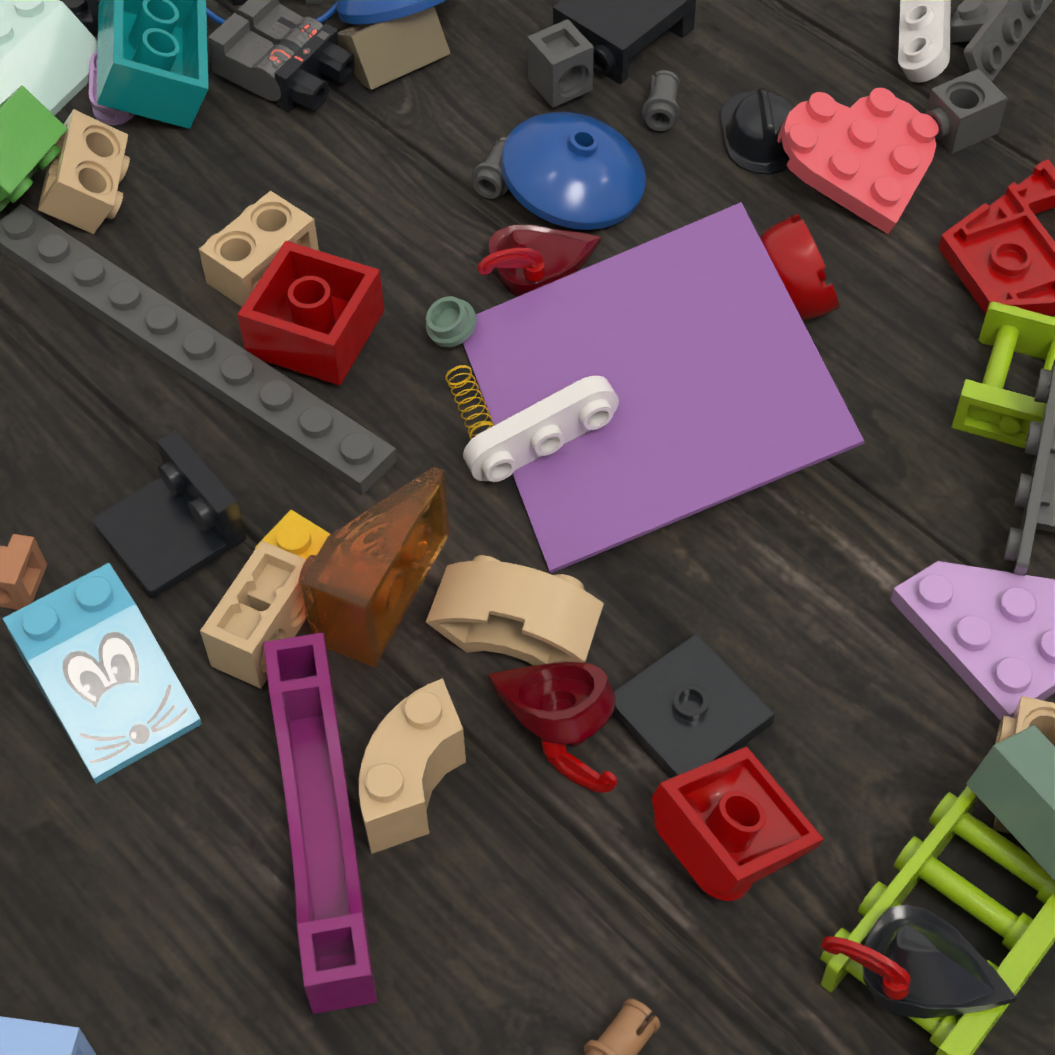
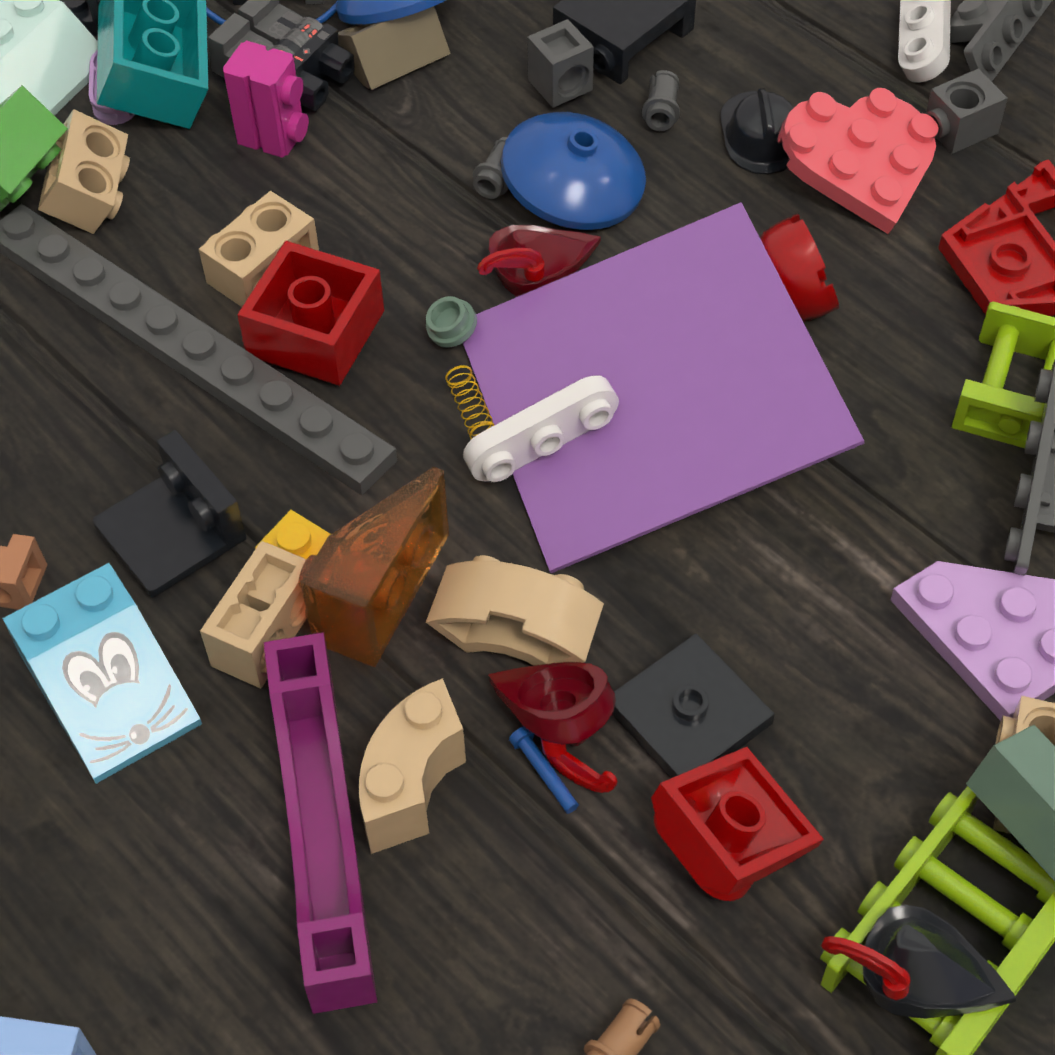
(265, 99): none -> dark pink brick
(522, 739): none -> blue piece

